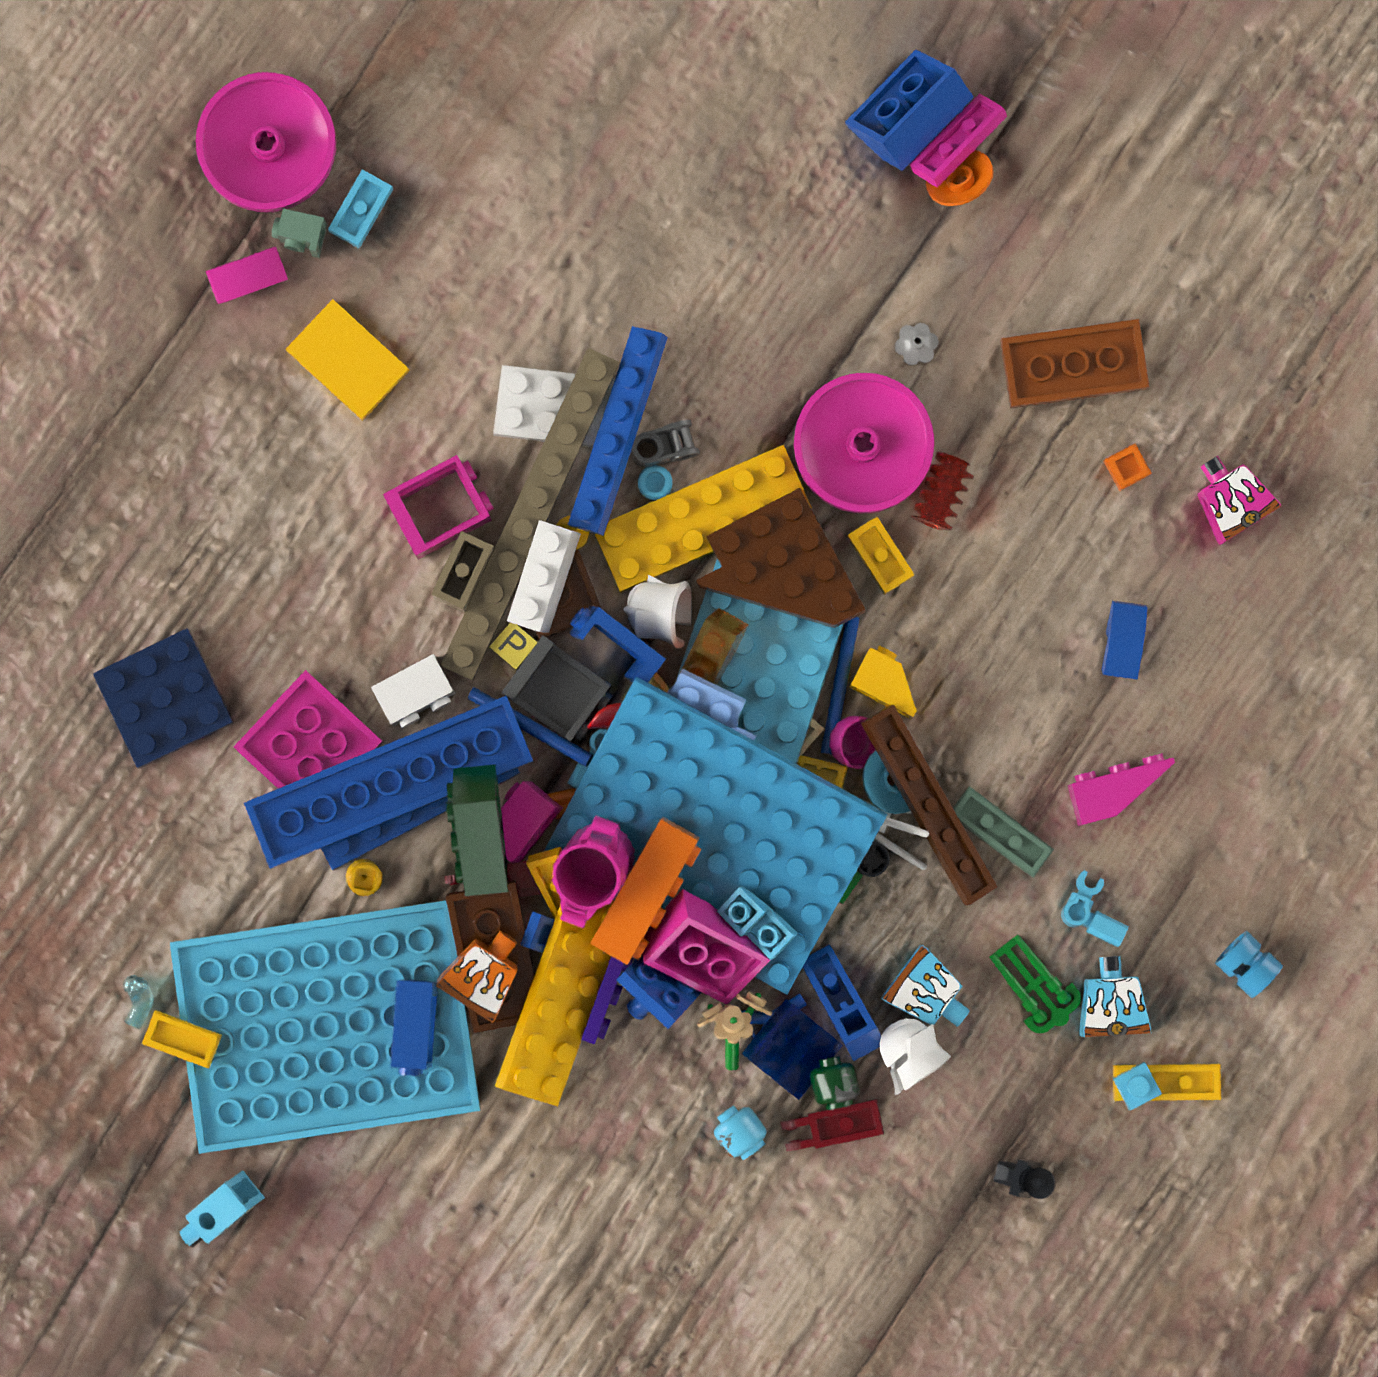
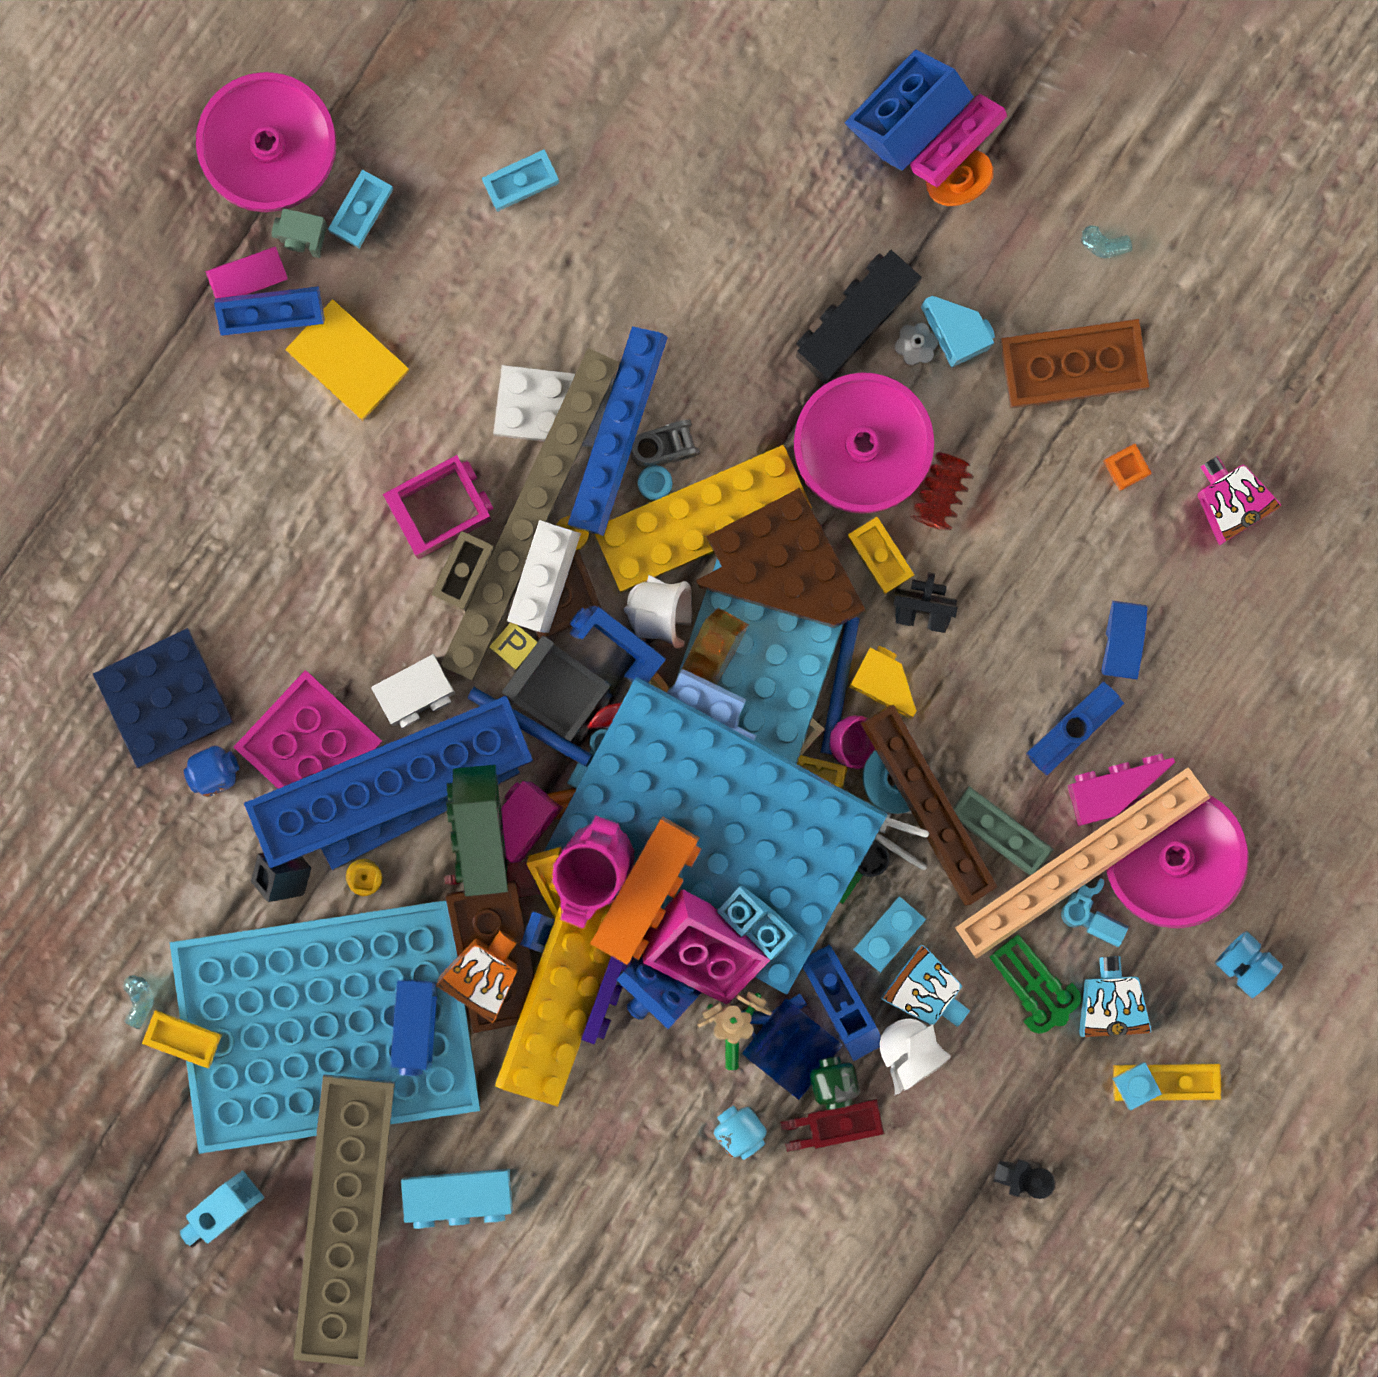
(211, 771): none -> blue head
(269, 311): none -> blue plate
(281, 881): none -> black panel
(344, 1220): none -> dark tan plate
(457, 1197): none -> medium azure brick
(520, 180): none -> medium azure plate
(858, 316): none -> black brick
(889, 934): none -> medium azure plate
(939, 607): none -> black hips
(958, 329): none -> medium azure slope
(1082, 862): none -> light nougat plate
(1090, 712): none -> blue piece
(1102, 246): none -> clear light blue arm
(1185, 870): none -> dark pink dish

